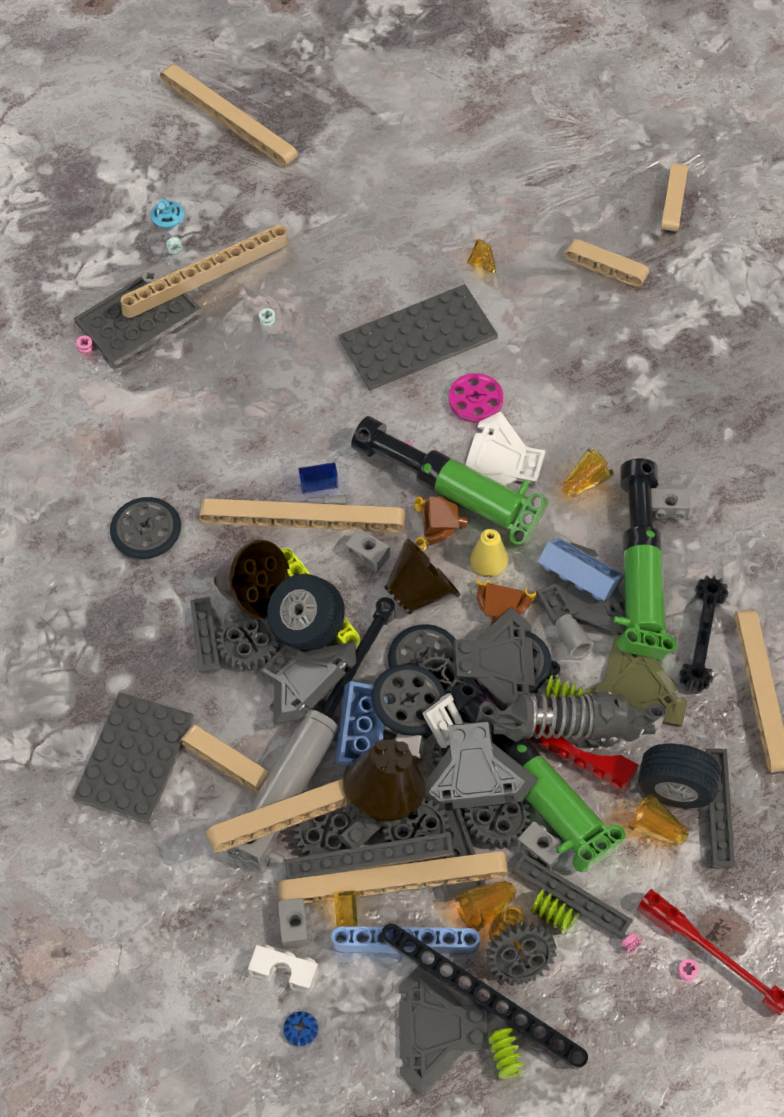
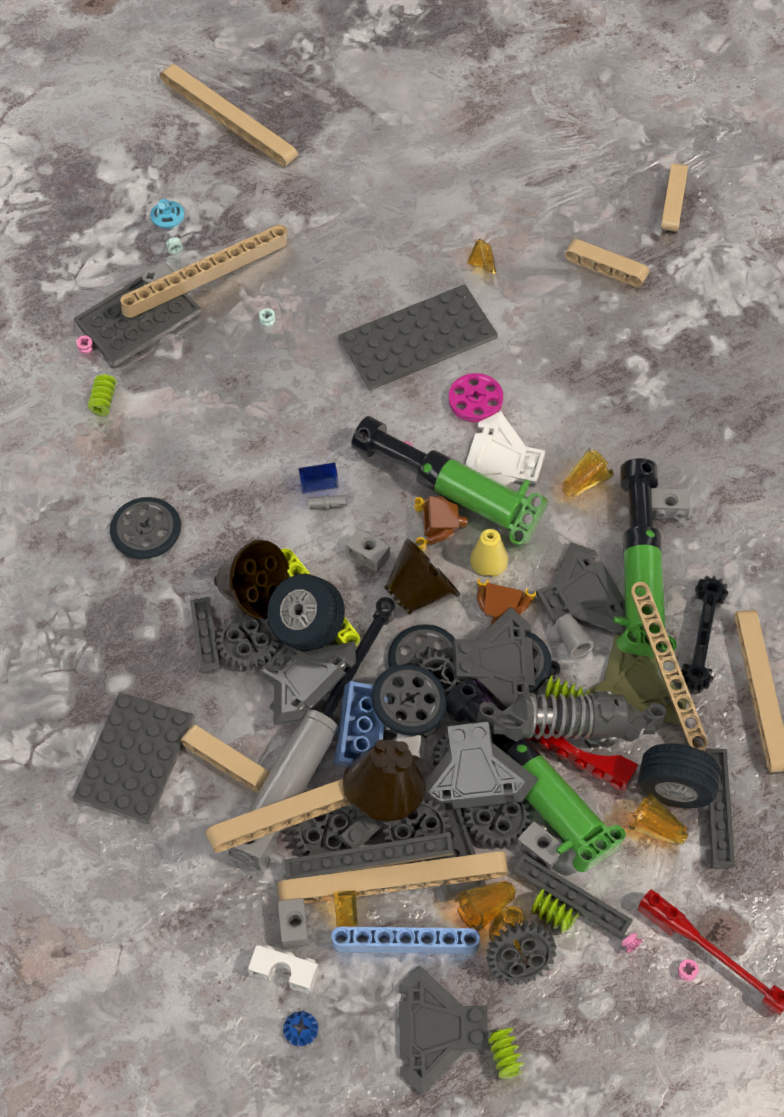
(102, 394): none -> lime piece
(302, 515): tan beam -> none
(439, 720): white plate -> none
(489, 1005): black beam -> none
(580, 569): medium blue slope -> none
(668, 656): none -> tan beam

